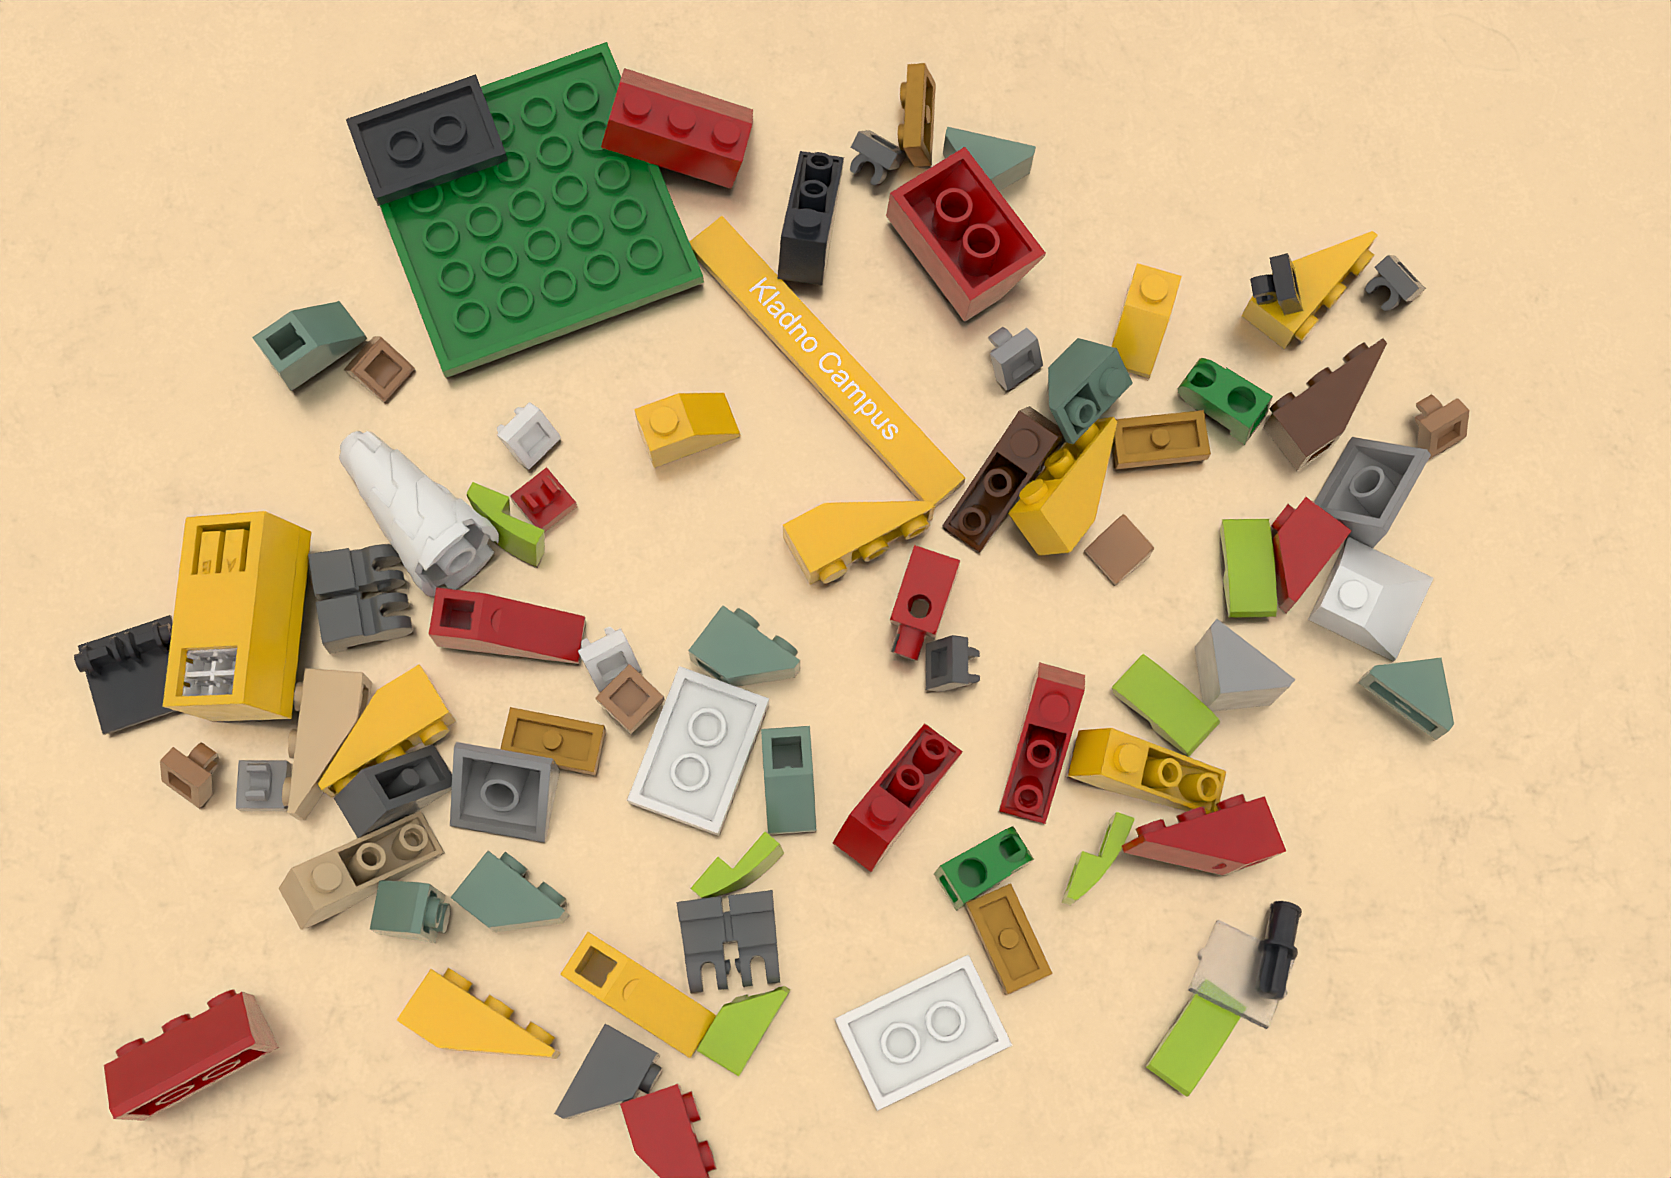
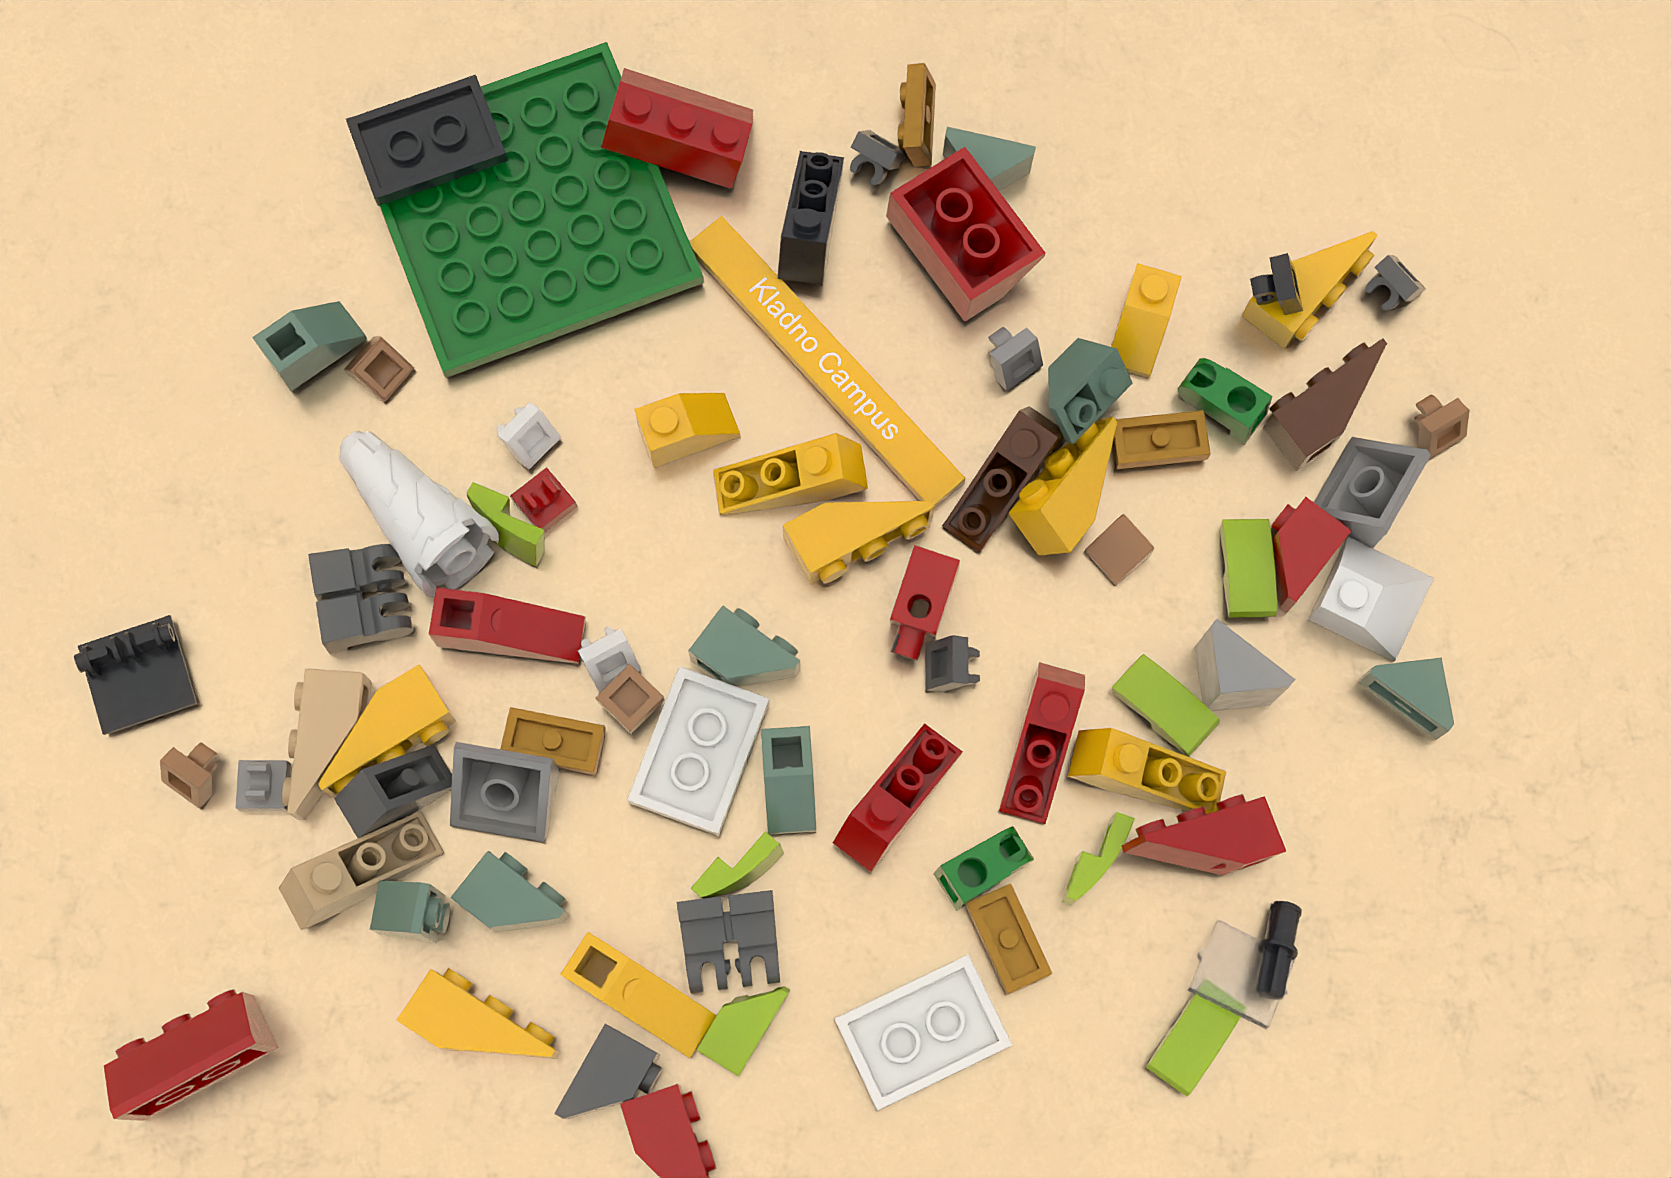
(237, 617): yellow piece -> none
(792, 476): none -> yellow slope

